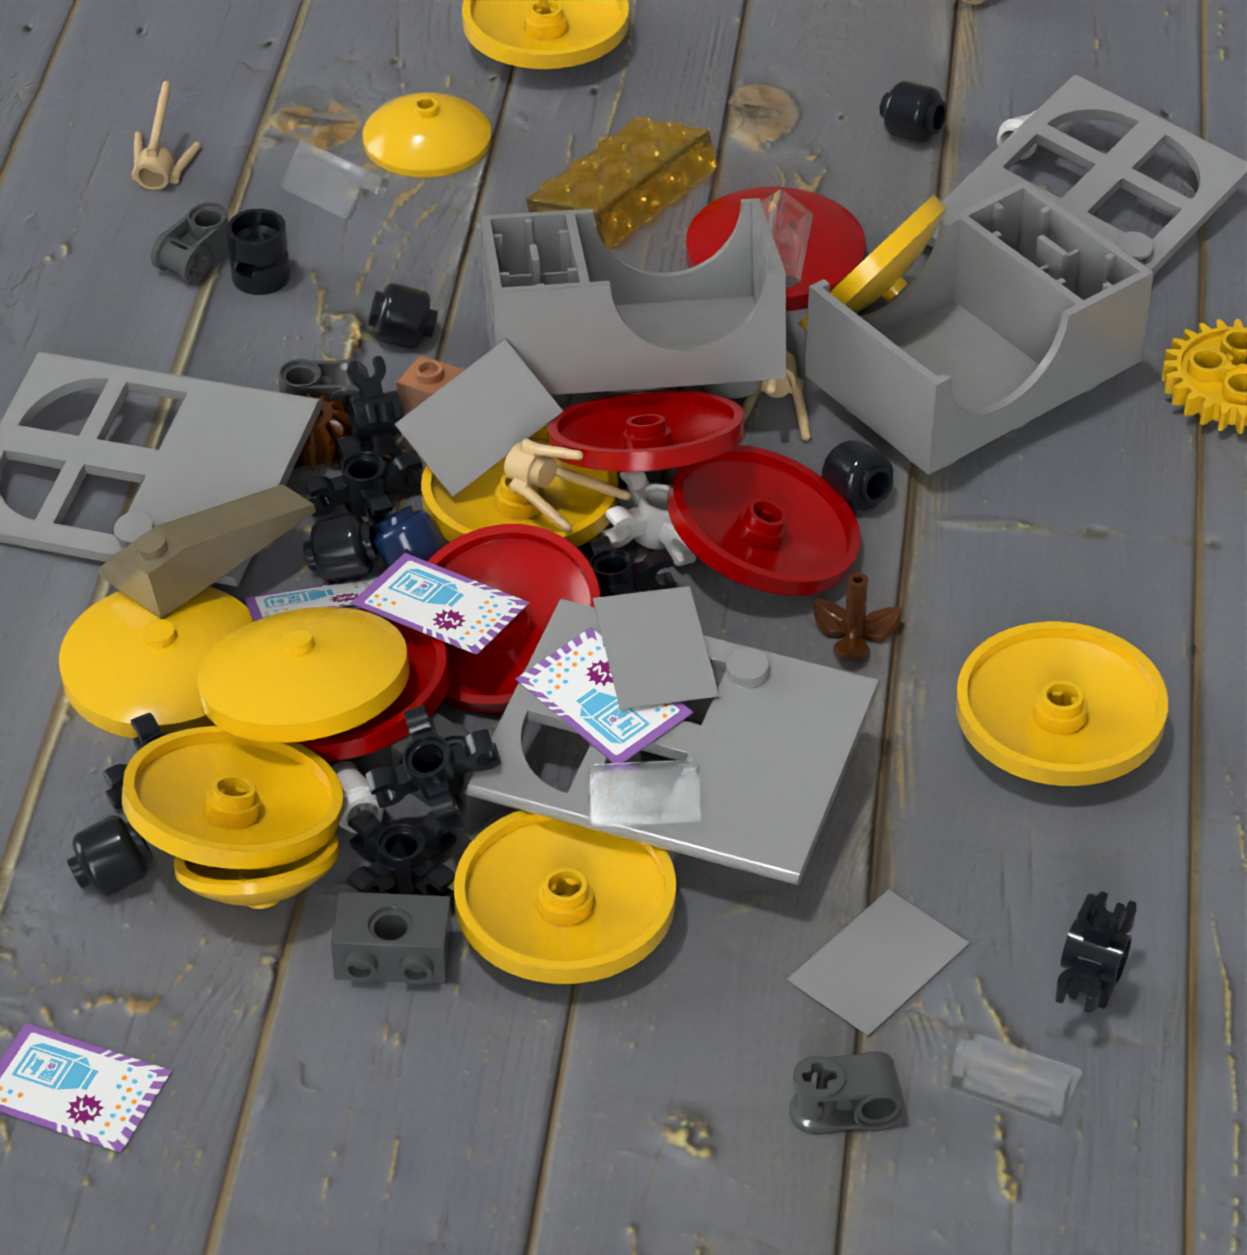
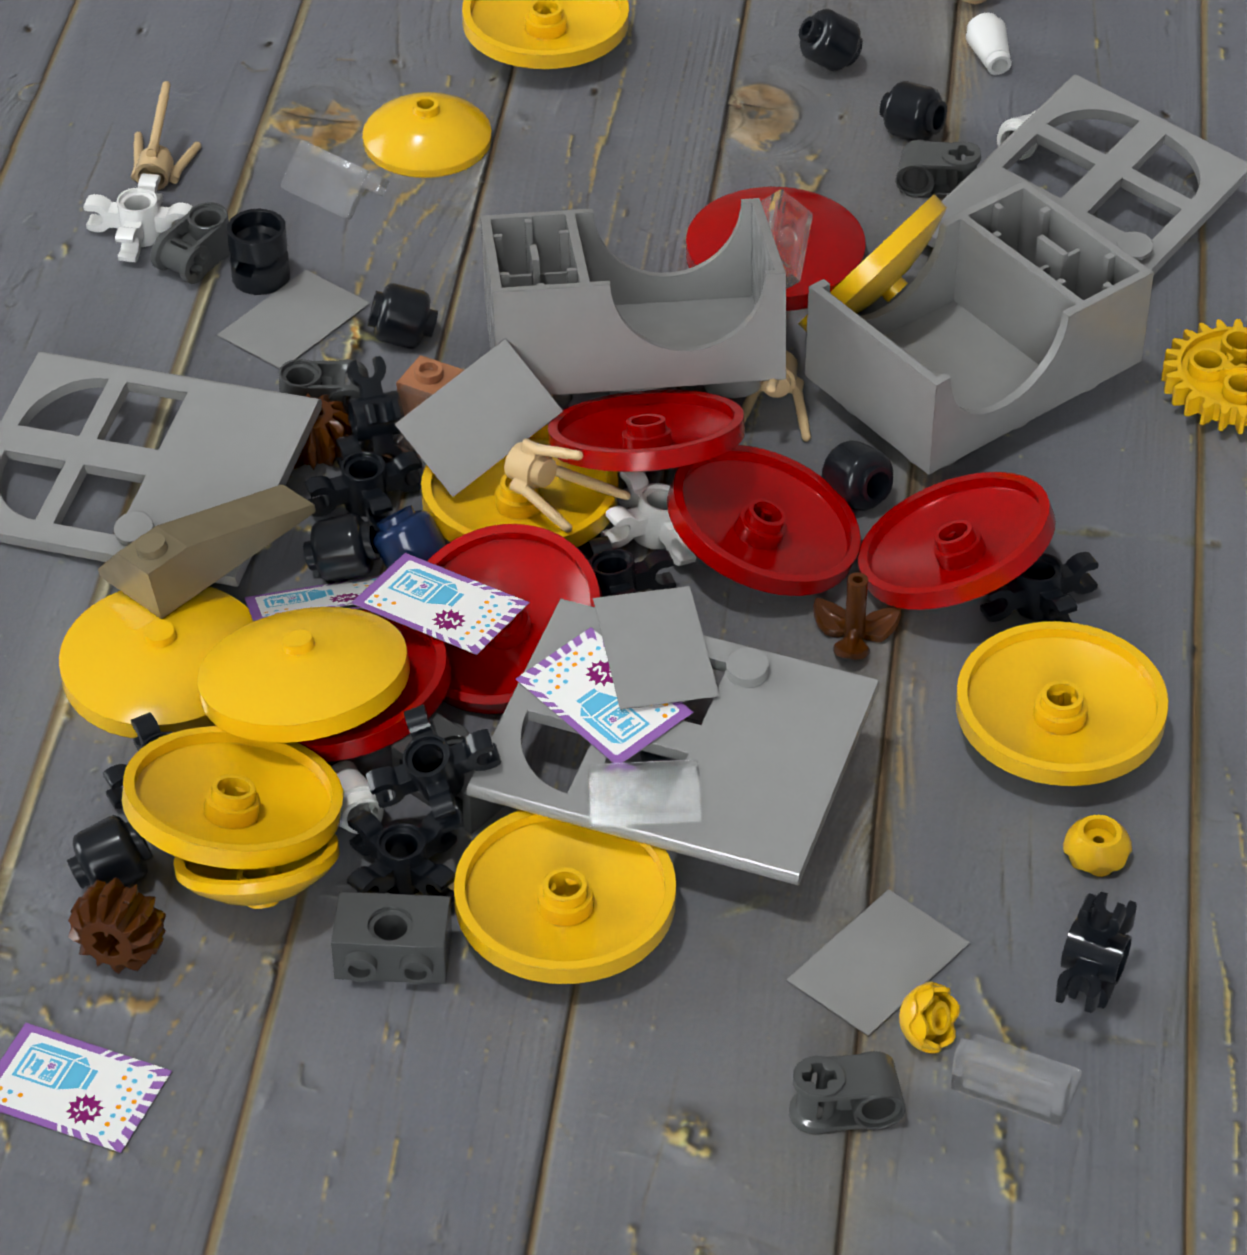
(117, 925): none -> reddish brown gear
(135, 215): none -> white pin
(293, 319): none -> light grey sticker
(630, 176): clear yellow bracket -> none
(830, 40): none -> black head
(929, 1017): none -> yellow plate
(935, 167): none -> dark grey piece
(957, 540): none -> red dish
(989, 41): none -> white cone
(1043, 589): none -> black pin
(1097, 845): none -> yellow plate

